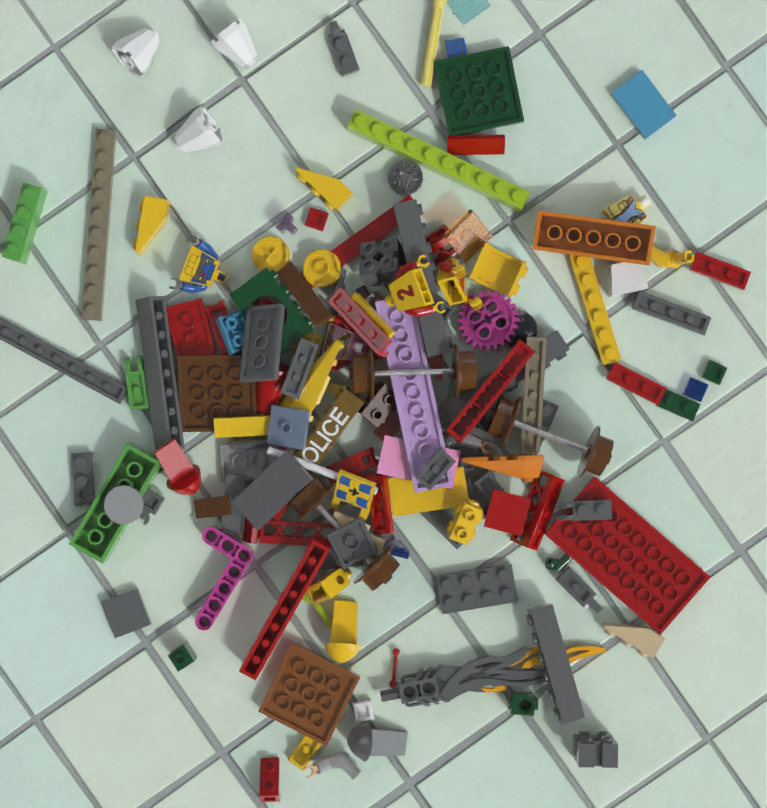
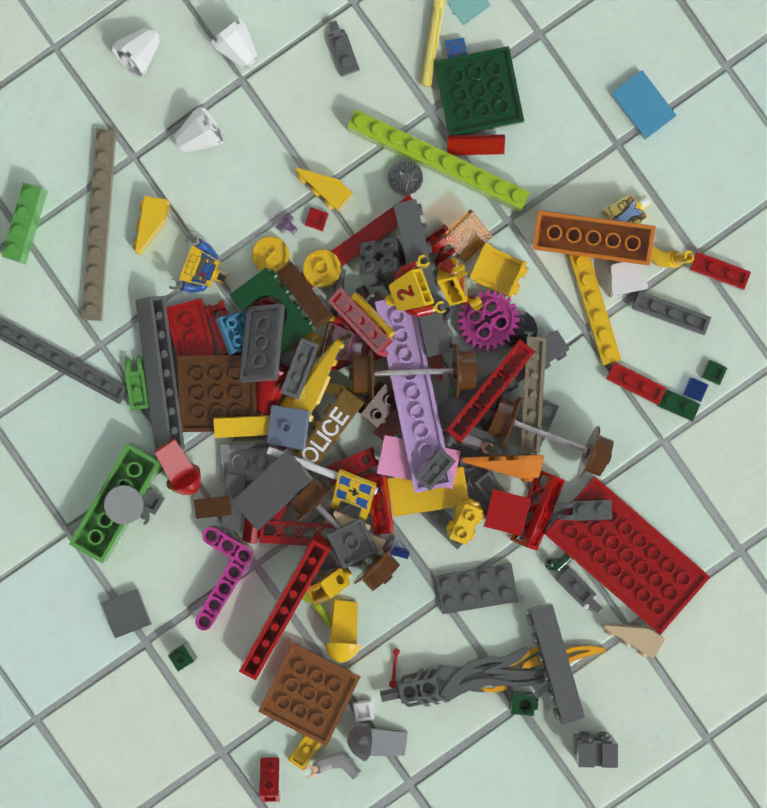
(83, 478): dark grey plate -> none

